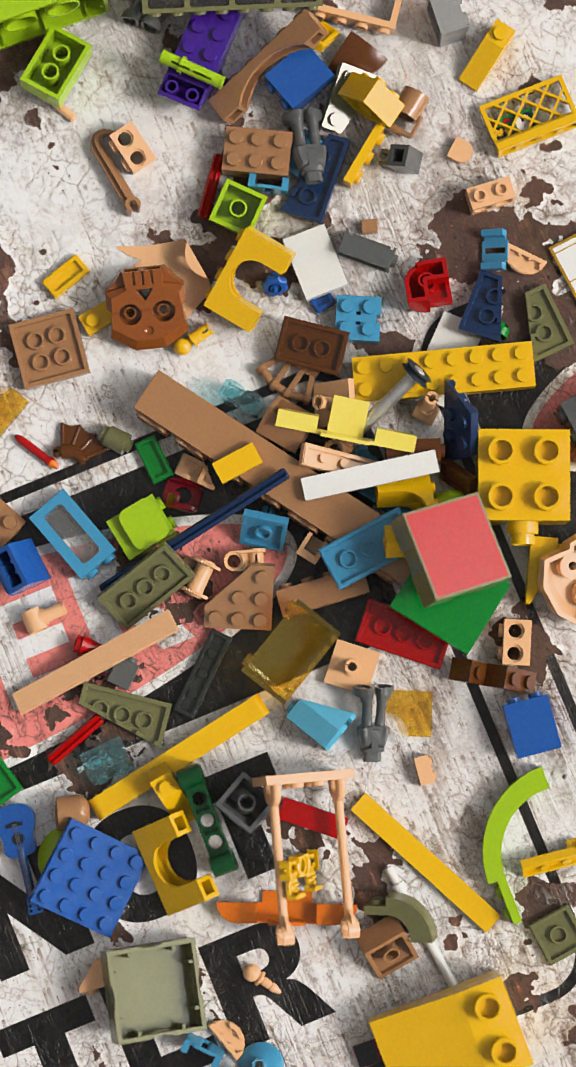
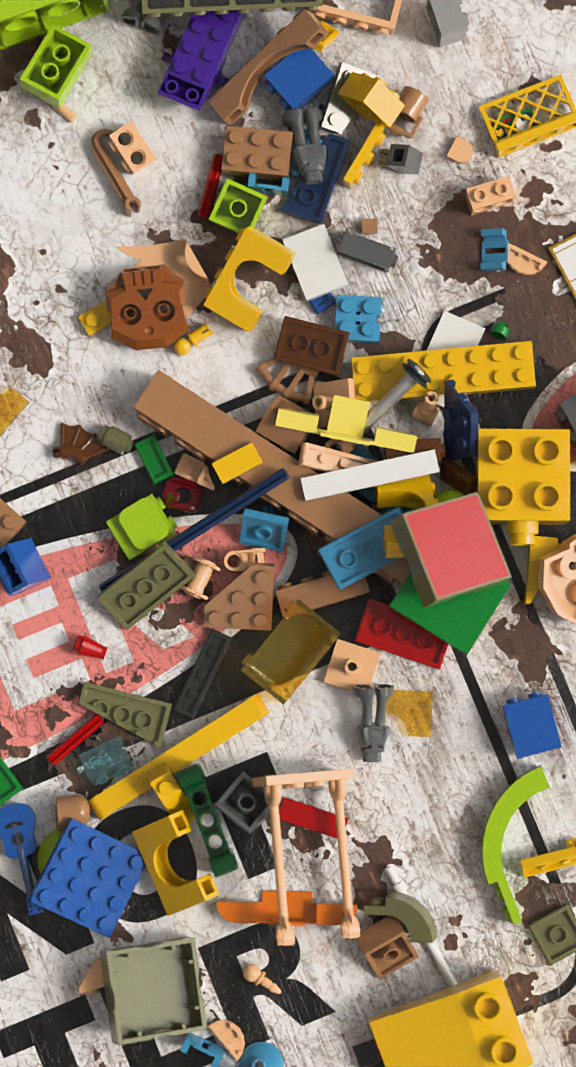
(38, 618): light nougat pin -> none
(48, 460): red piece -> none
(49, 349): medium nougat plate -> none
(65, 276): yellow tile -> none
(73, 535): dark azure piece -> none
(95, 662): light nougat tile -> none
(124, 673): dark grey brick -> none
(194, 70): lime pin -> none
(236, 396): clear light blue brick -> none
(274, 285): blue piece -> none
(297, 867): yellow piece -> none
(310, 547): light nougat window -> none
(319, 721): medium azure slope -> none
(359, 54): reddish brown brick -> none
(424, 769): light nougat piece -> none
(425, 862): yellow tile -> none
(428, 285): red brick -> none
(484, 309): dark blue wing -> none
(487, 55): yellow slope -> none
(492, 675): reddish brown arch -> none
(522, 643): light nougat brick -> none
(545, 324): olive wing -> none

